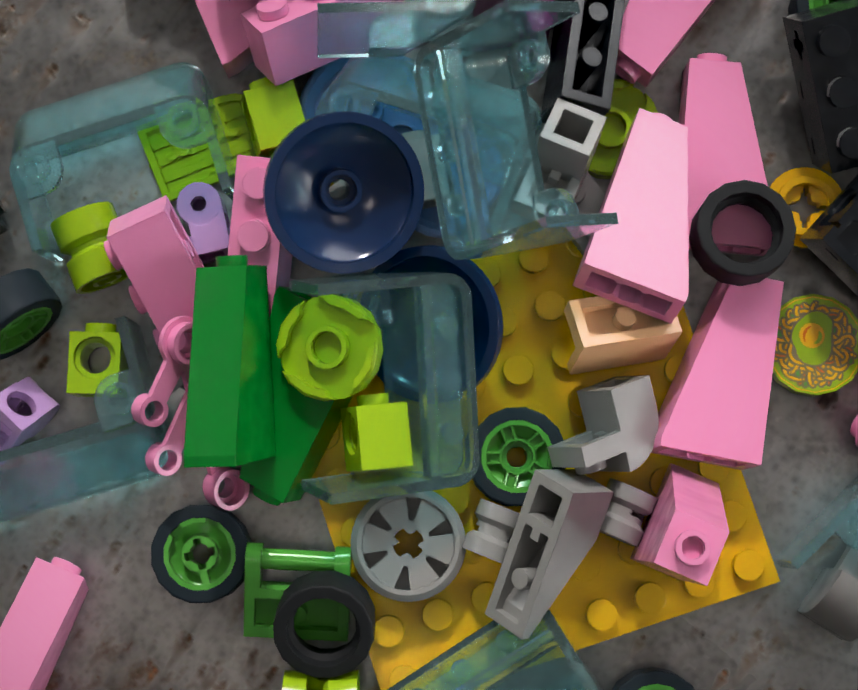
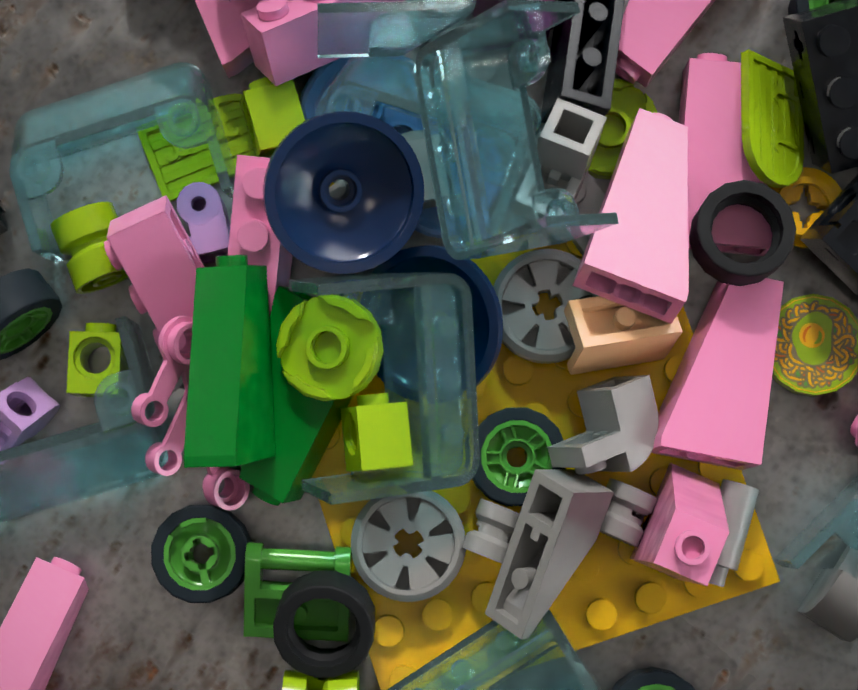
(519, 291): none -> light grey wheel
(739, 507): none -> light grey cylinder
(771, 120): none -> lime window

